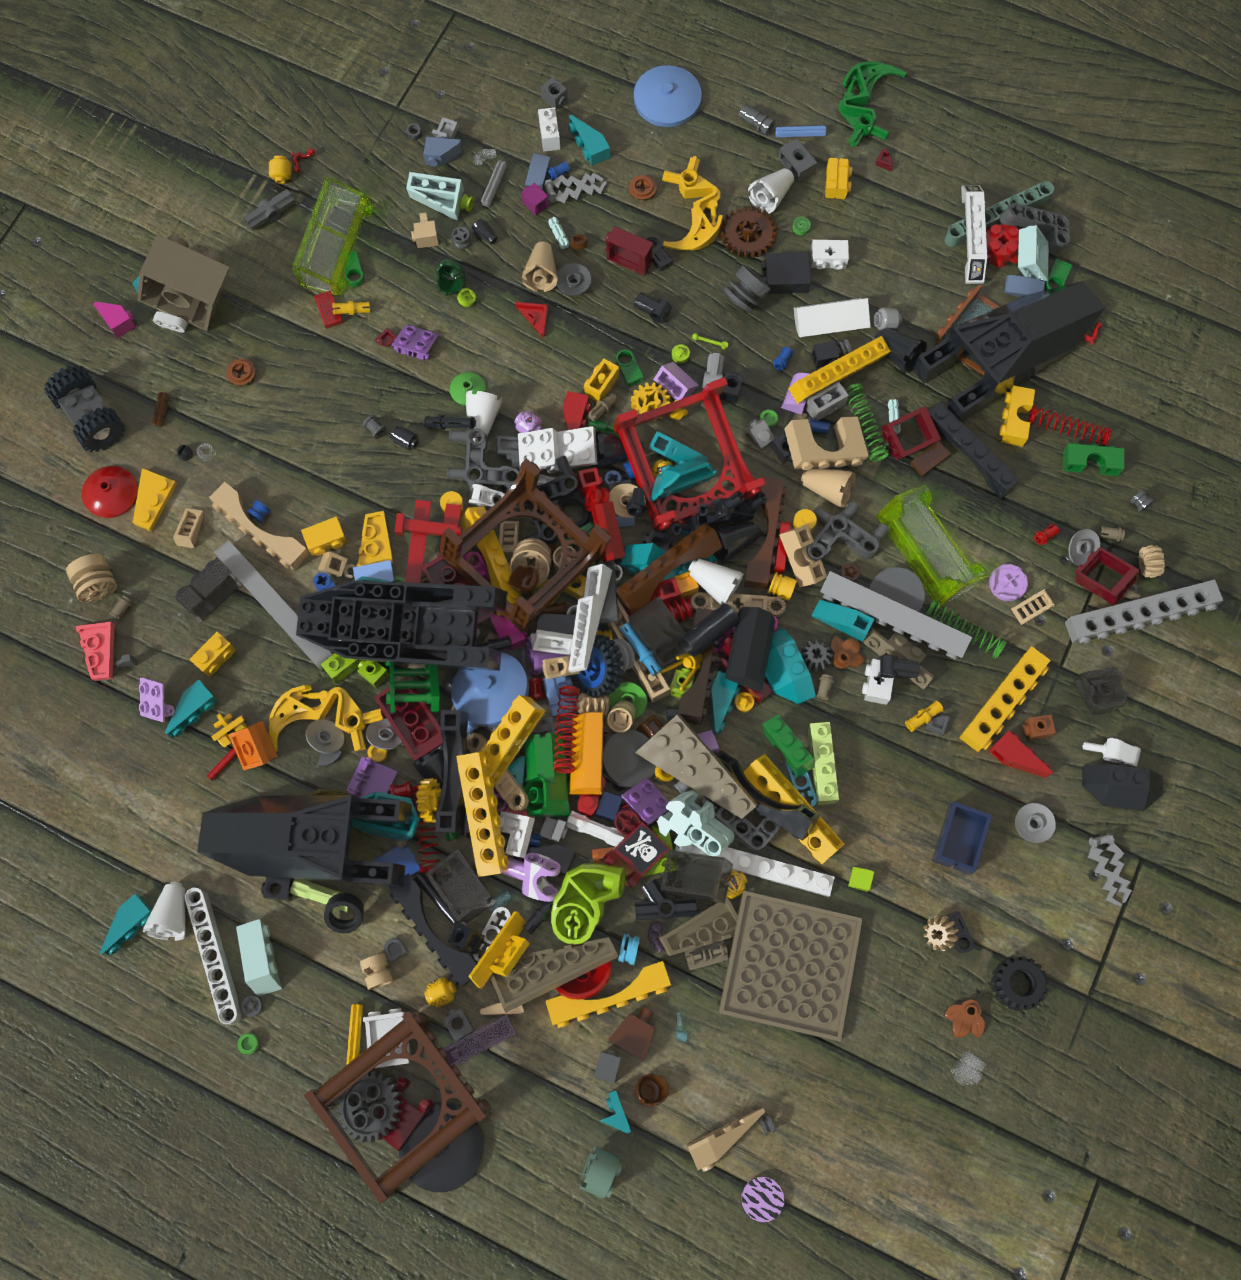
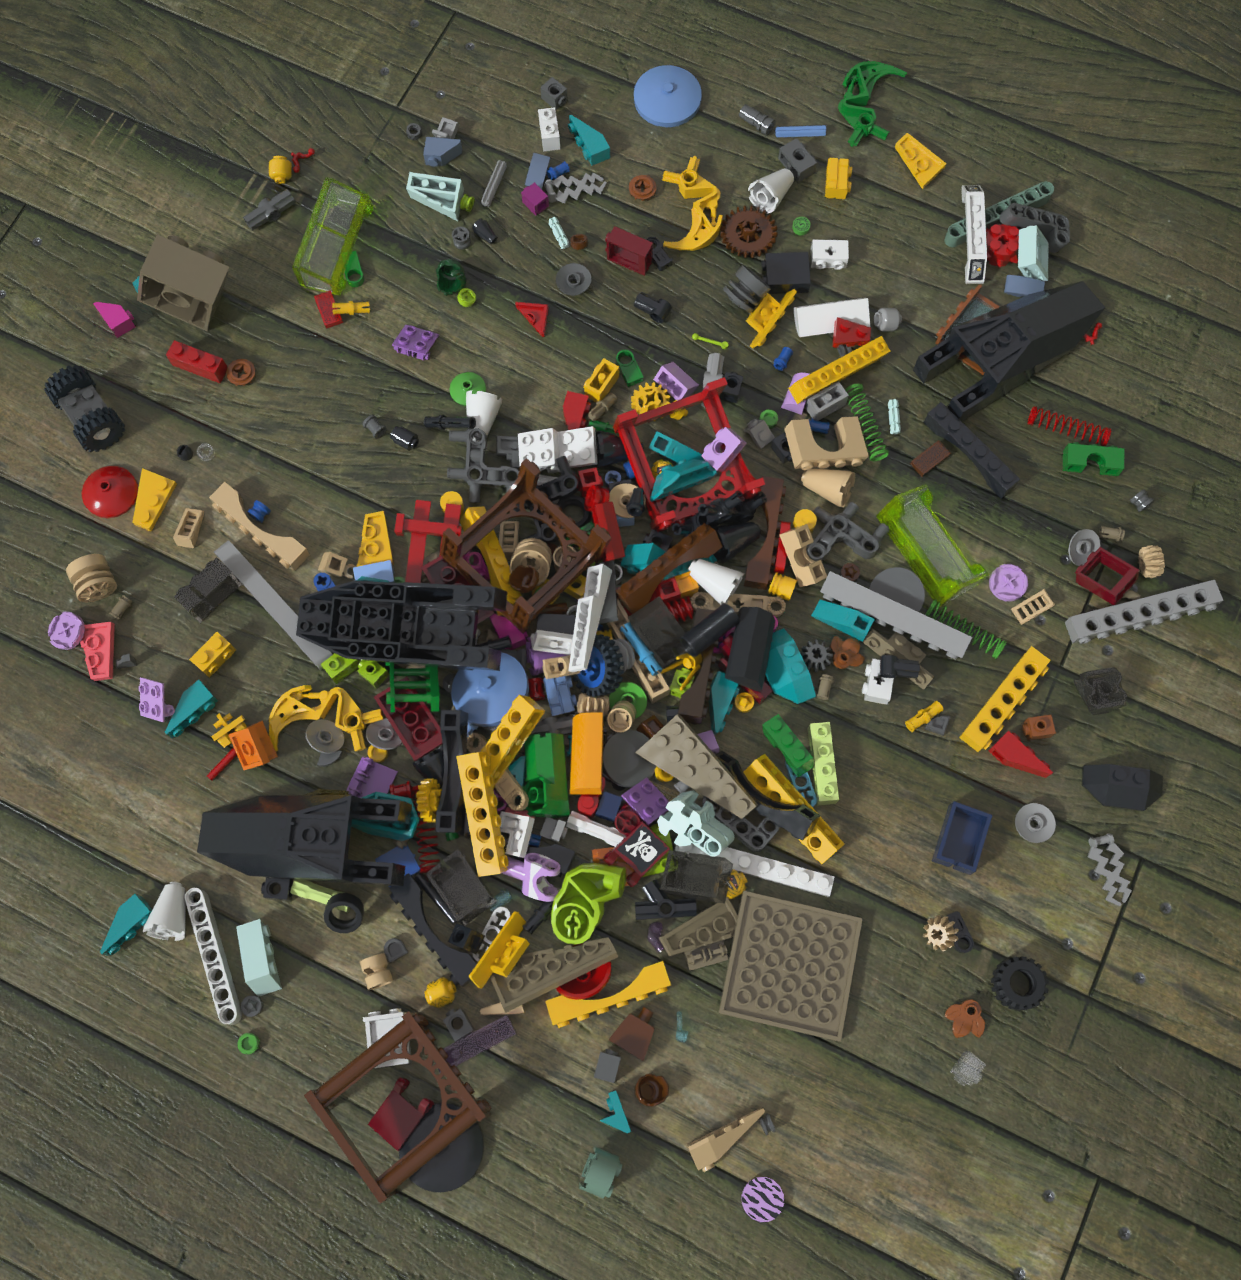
(66, 630): none -> lavender tile
(160, 409): reddish brown axle -> none
(170, 322): white beam -> none
(197, 361): none -> red brick
(324, 536): yellow brick -> none
(354, 1032): yellow axle -> none
(374, 1124): dark grey gear -> none
(386, 338): dark red tile -> none
(425, 232): tan brick -> none
(484, 496): white piece -> none
(485, 153): clear arm -> none
(528, 422): lavender head -> none
(540, 269): tan cone -> none
(557, 767): red piece -> none
(630, 953): medium azure wheel -> none
(680, 353): lime tile -> none
(733, 444): none -> lavender brick
(766, 314): none -> yellow bracket
(825, 353): black brick -> none
(850, 333): none -> red wing
(861, 879): lime slope -> none
(884, 160): dark red tile -> none
(903, 348): black cone -> none
(919, 160): none -> yellow wing
(926, 425): dark red window -> none
(1018, 401): yellow arch -> none
(1043, 536): red pin -> none
(1058, 273): green piece -> none
(1116, 752): white beam -> none

